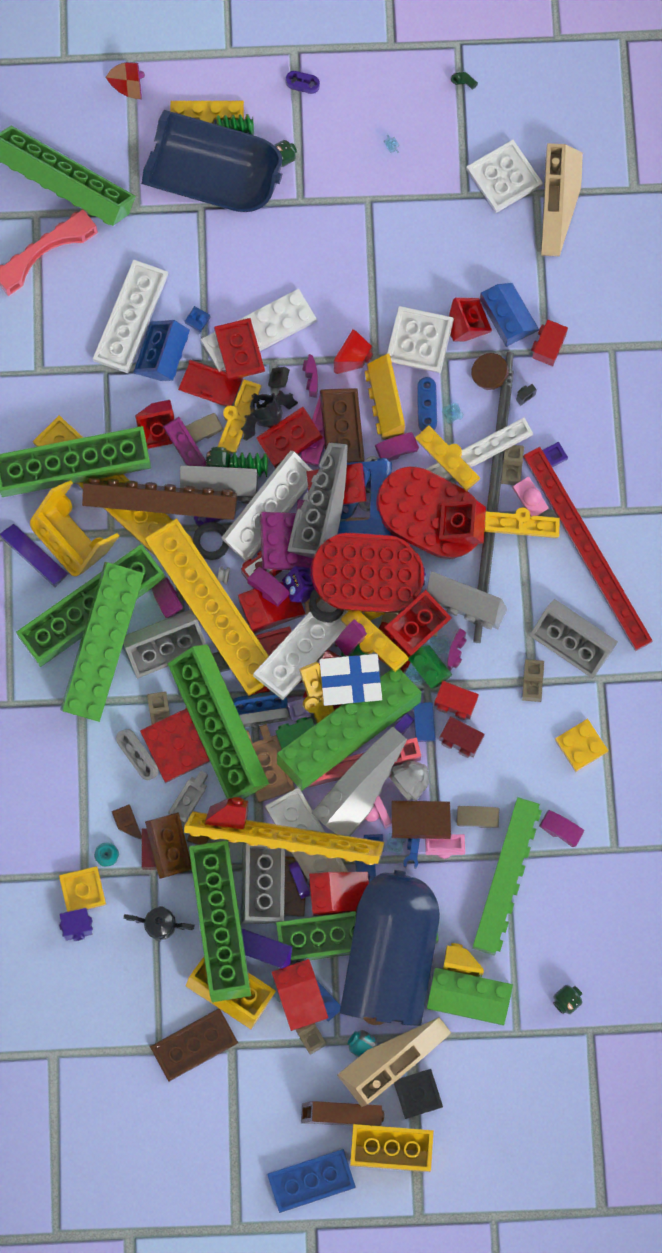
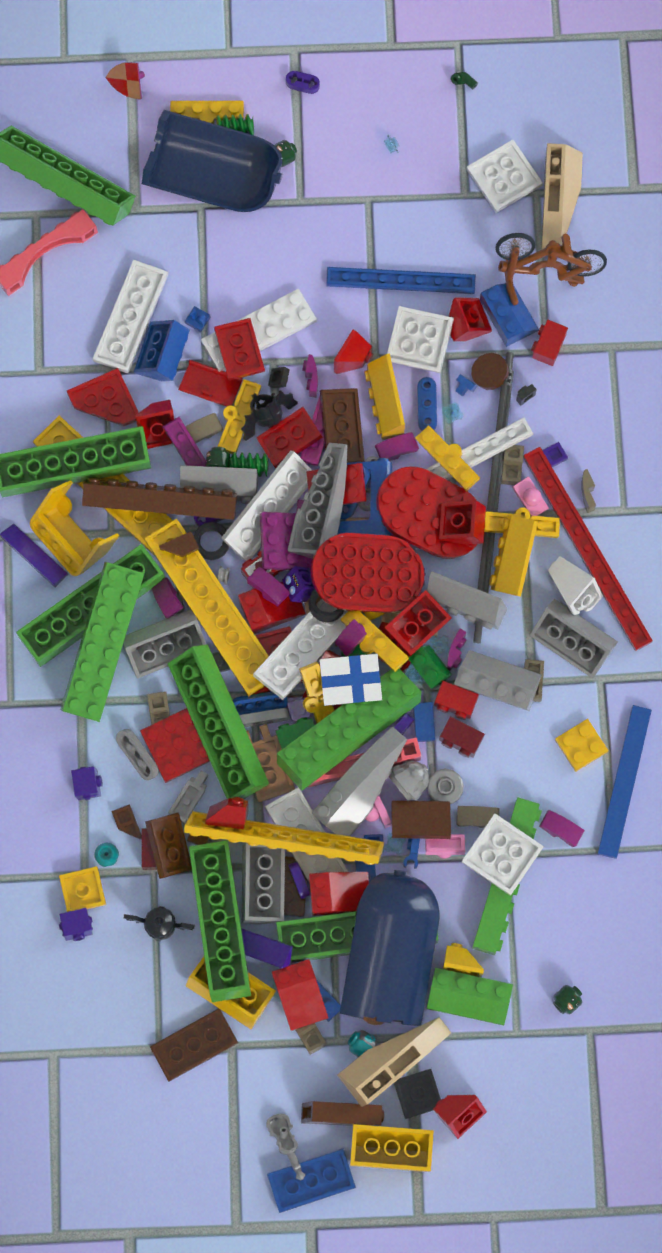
(86, 783): none -> dark purple head
(105, 398): none -> red plate
(181, 545): none -> reddish brown tile
(280, 1127): none -> light grey piece
(401, 280): none -> blue tile
(445, 786): none -> light grey wheel
(459, 1112): none -> red slope
(465, 385): none -> blue tile
(498, 680): none -> light grey slope
(502, 854): none -> white plate
(513, 555): none -> yellow slope
(517, 250): none -> dark orange piece
(575, 585): none -> white slope
(588, 486): none -> dark tan slope
(624, 782): none -> blue tile

